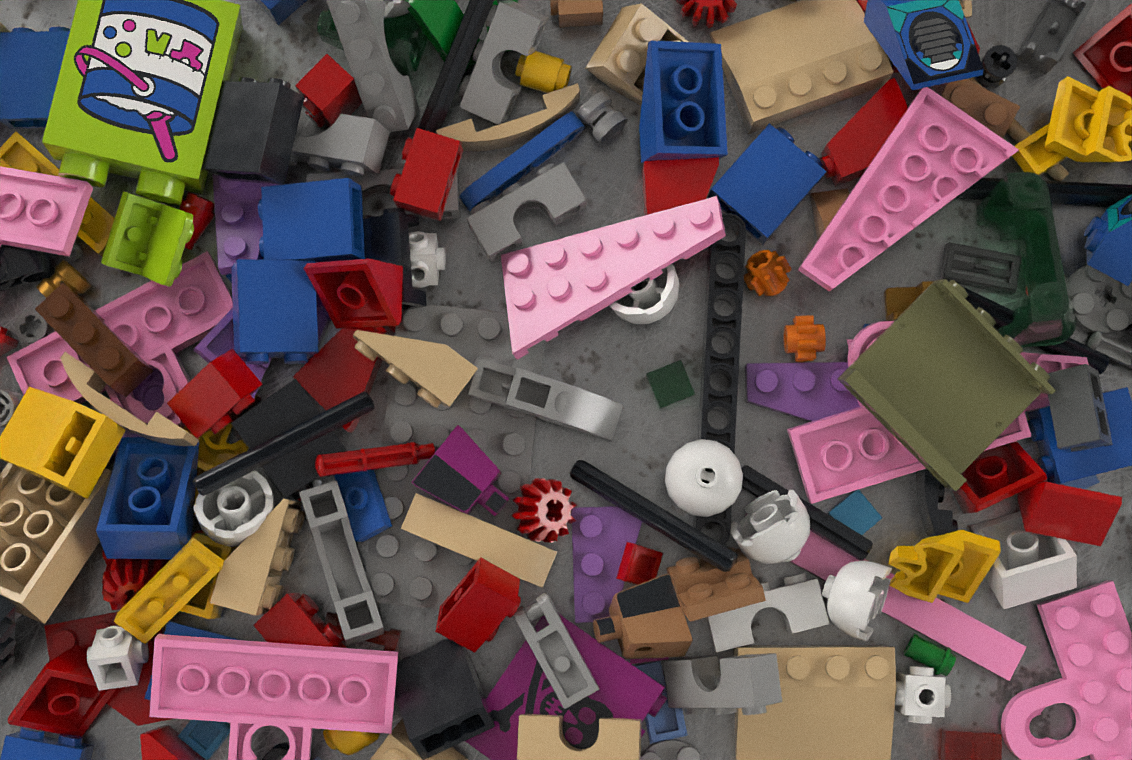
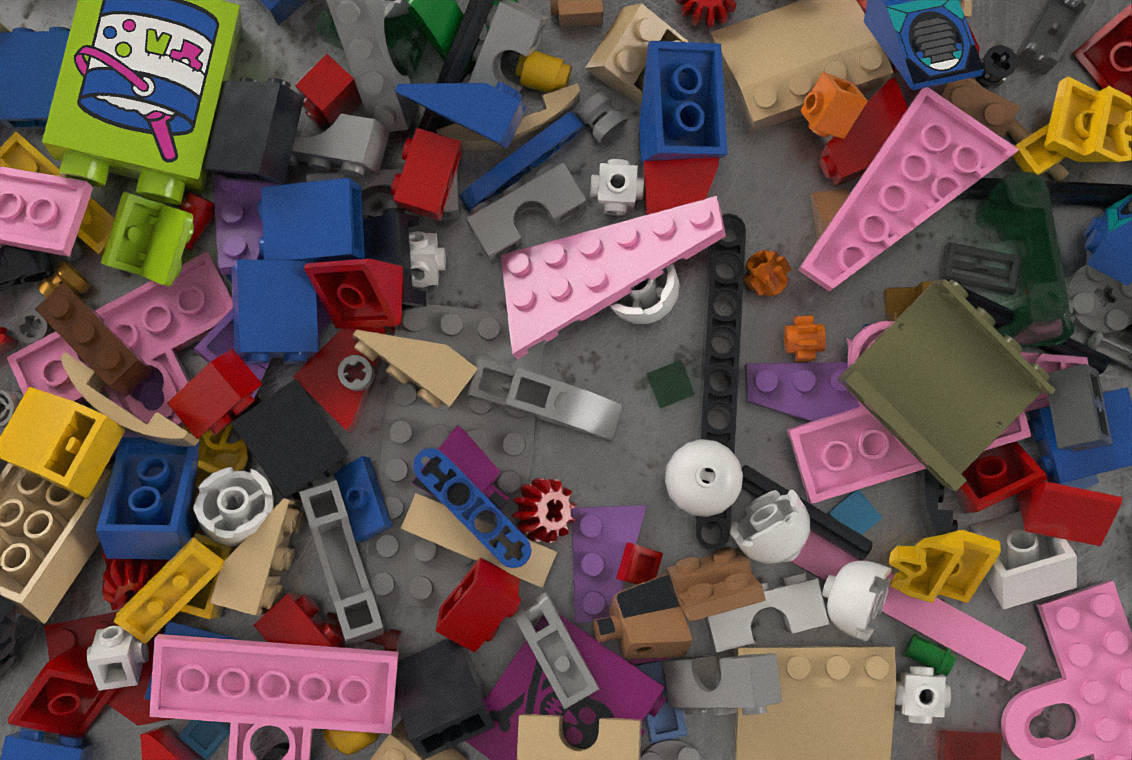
(283, 443): black axle -> none
(354, 361): none -> light grey bush
(372, 458): red piece -> none
(475, 504): none -> blue beam
(476, 106): none -> blue slope
(617, 200): none -> white brick
(653, 516): black axle -> none
(768, 182): blue brick -> none
(833, 106): none -> orange brick

